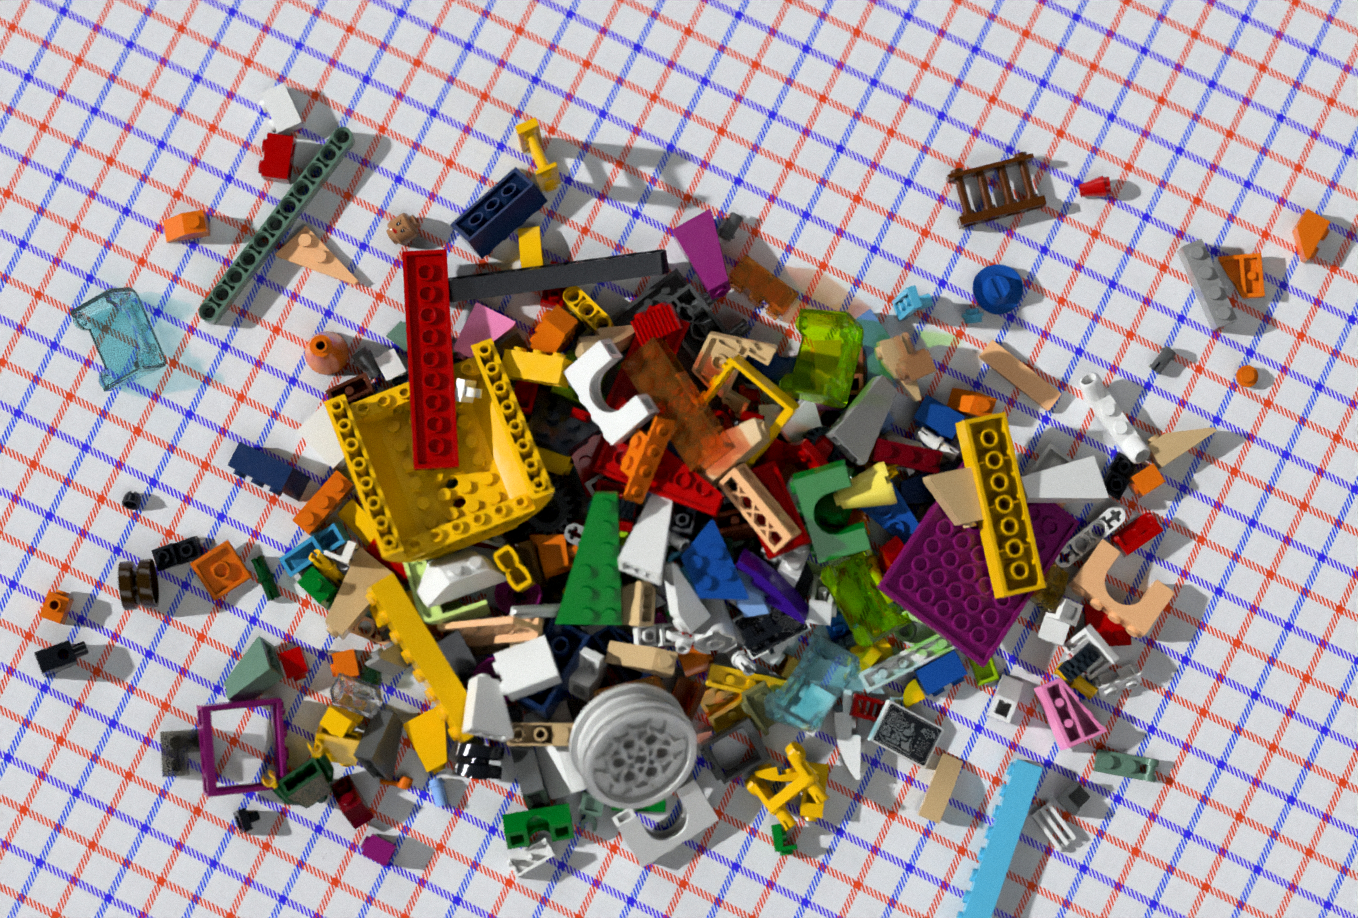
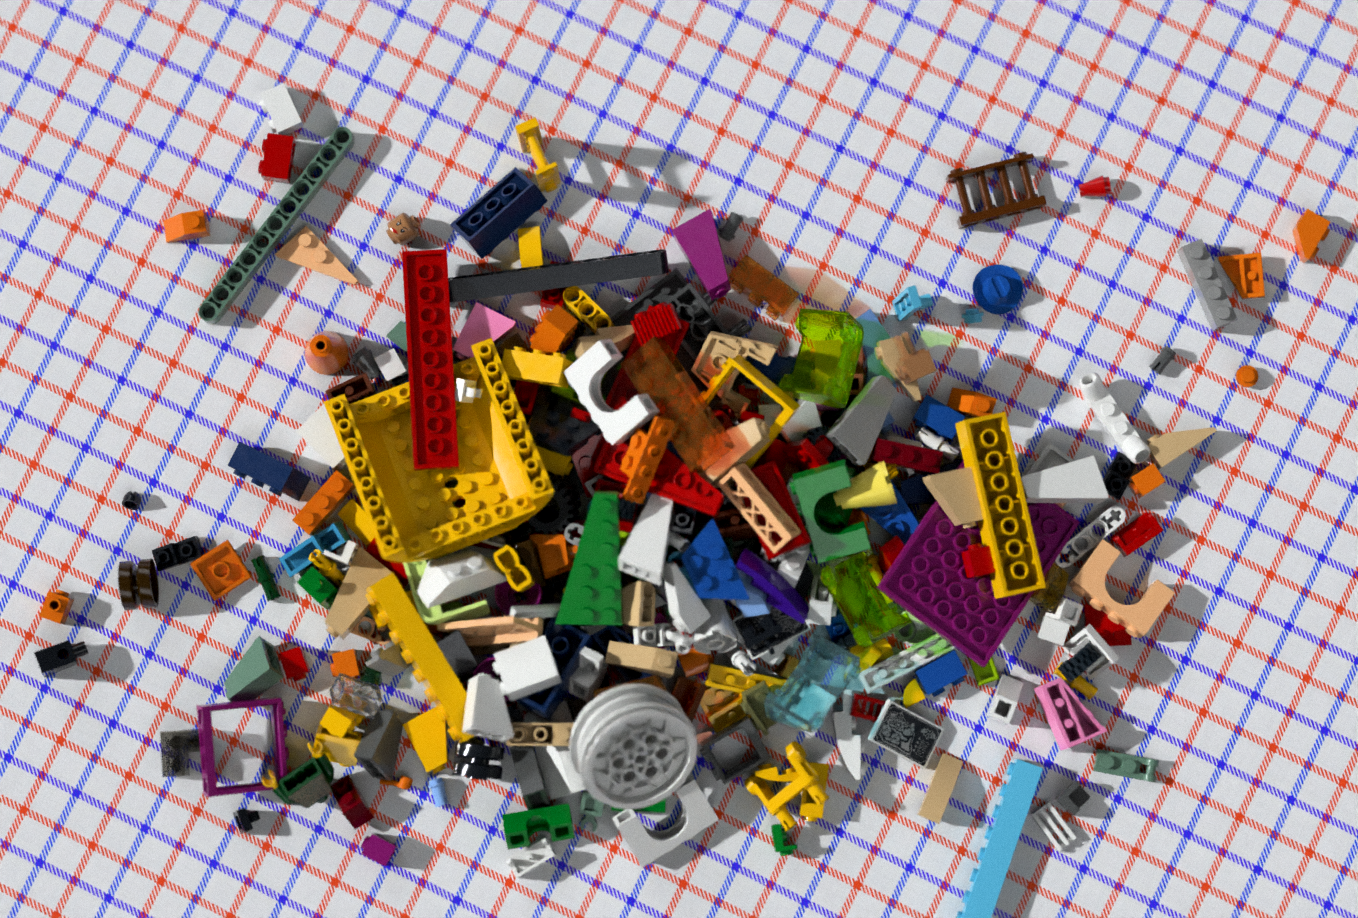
(121, 336): clear light blue windscreen -> none
(978, 560): none -> red brick
(1020, 375): light nougat tile -> none
(1128, 678): white hinge -> none

